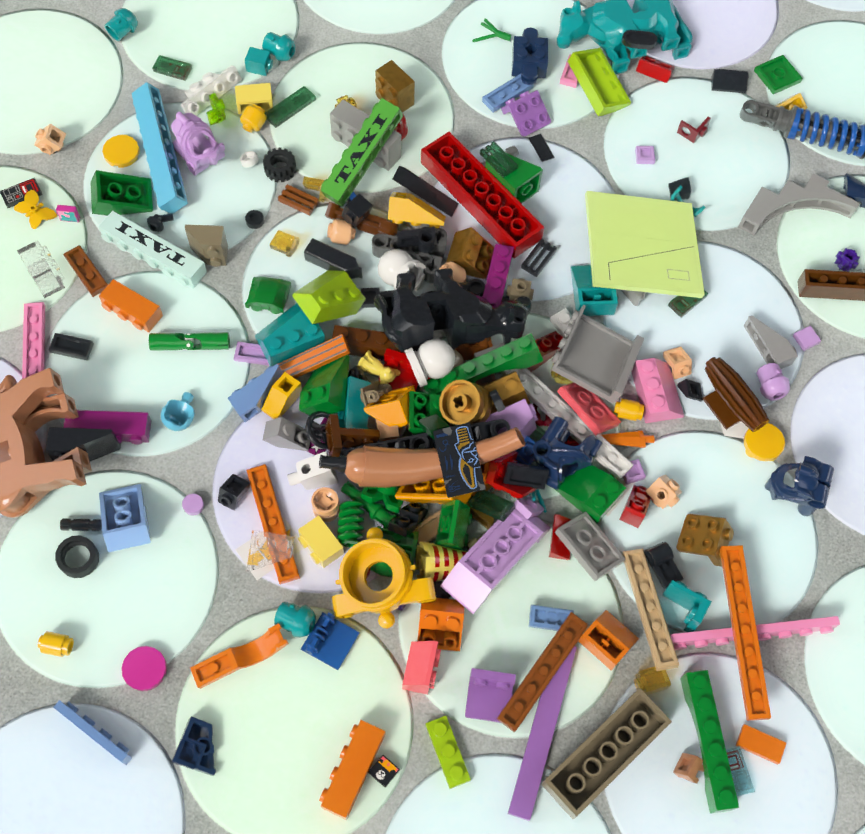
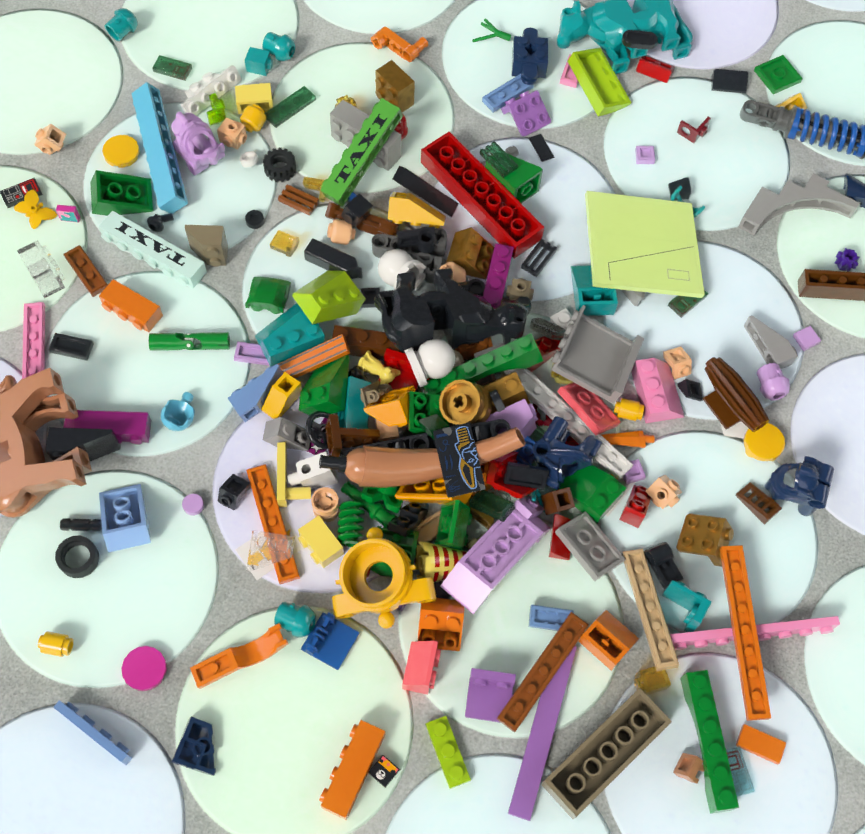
(232, 133): none -> light nougat brick
(283, 492): none -> light yellow piece
(394, 42): none -> orange beam
(547, 328): none -> clear smoke tile
(557, 501): none -> reddish brown brick
(759, 512): none -> reddish brown slope

